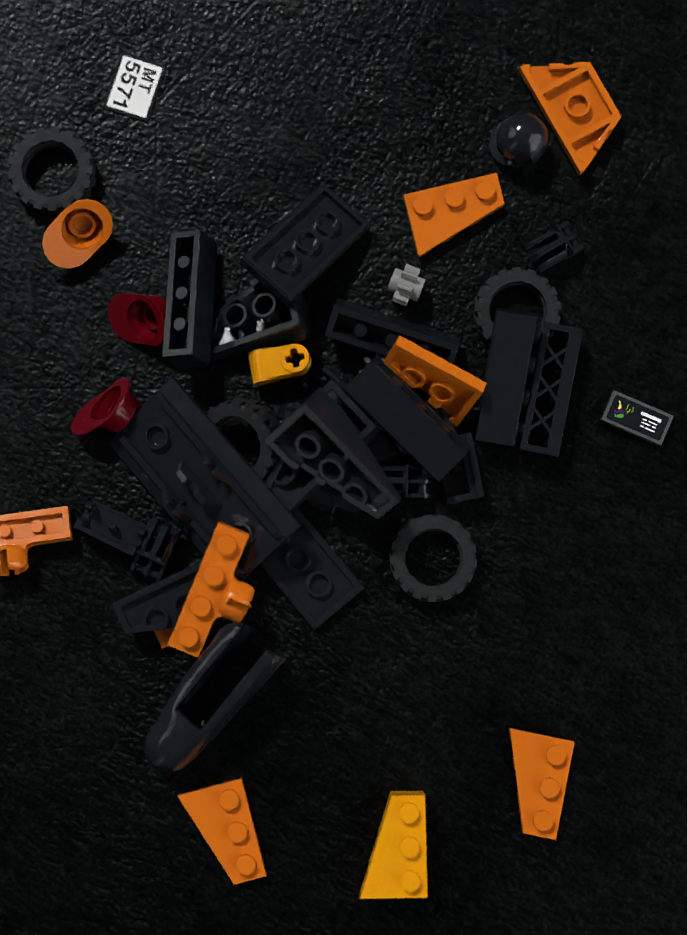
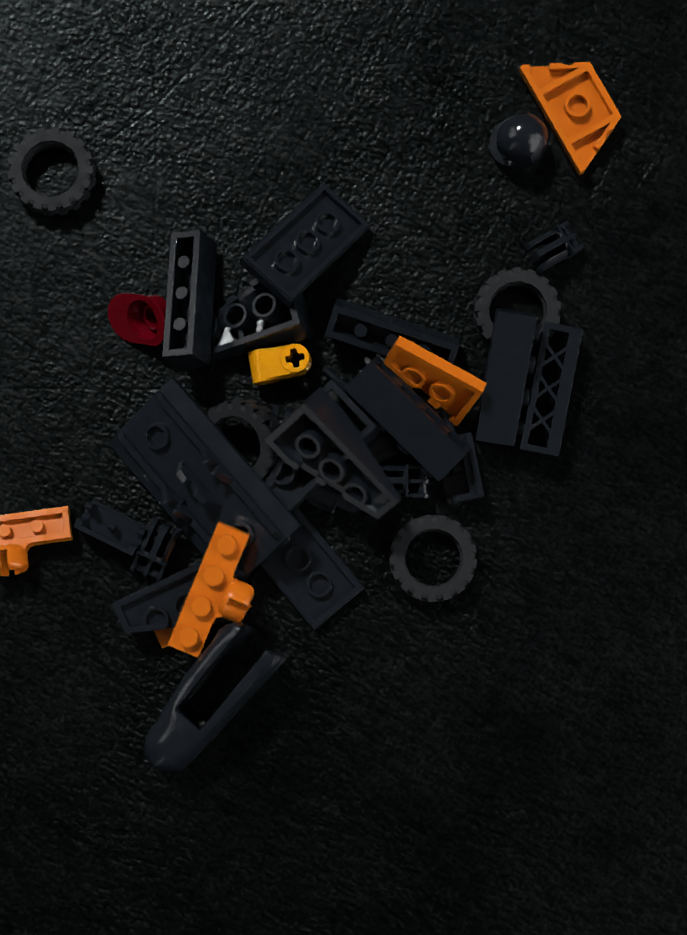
(77, 233): orange piece -> none
(108, 410): dark red piece -> none
(134, 86): white sticker -> none
(228, 828): orange wing -> none
(399, 853): light orange wedge -> none
(406, 284): light grey gear -> none
(450, 208): orange wing -> none
(541, 780): orange wing -> none
(636, 418): tile -> none

